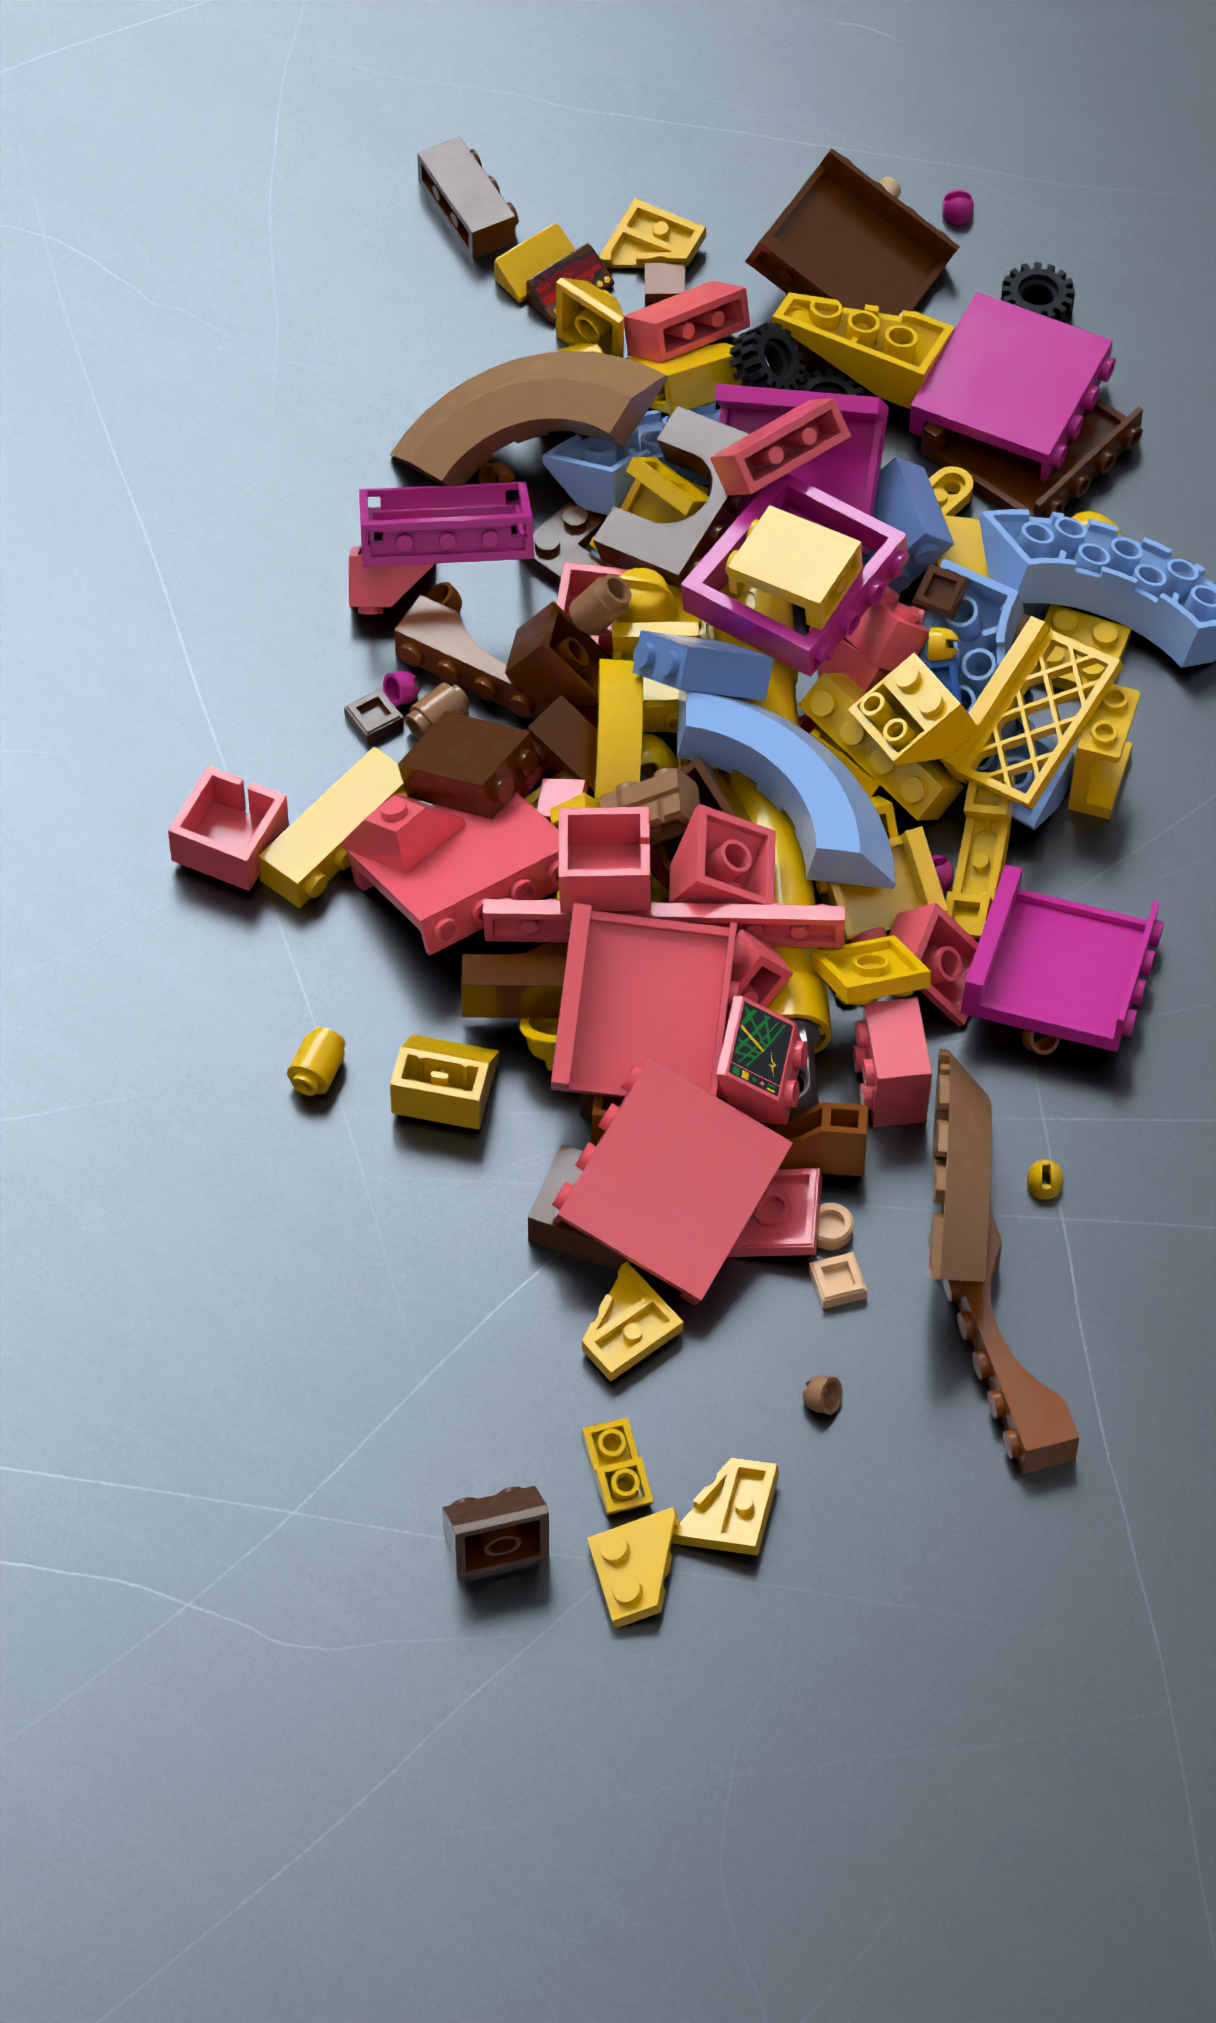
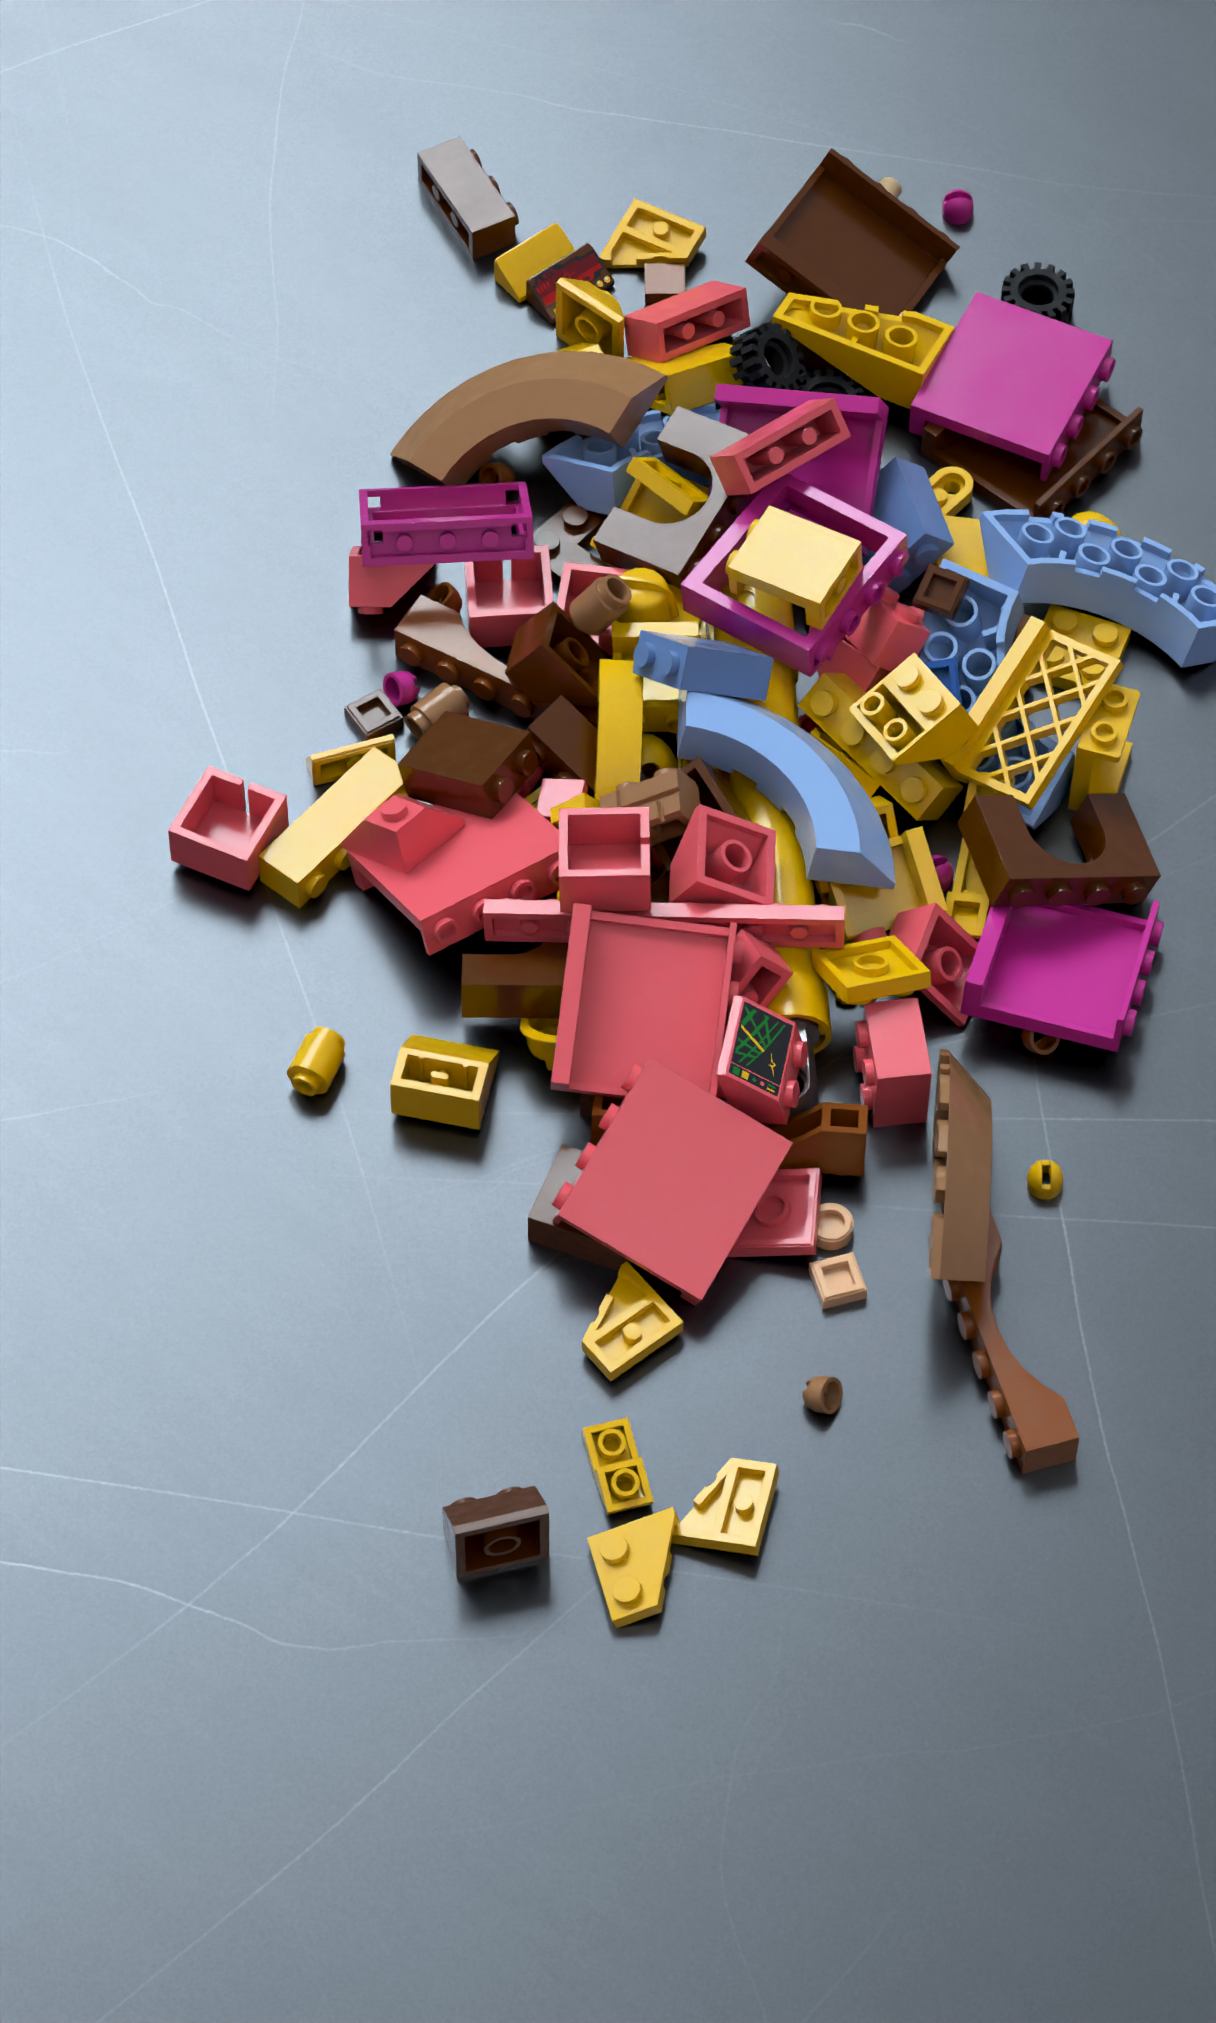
(334, 763): none -> yellow slope
(500, 606): none -> coral piece
(660, 885): none -> reddish brown hinge
(939, 644): yellow hinge -> none
(1023, 874): none -> reddish brown arch

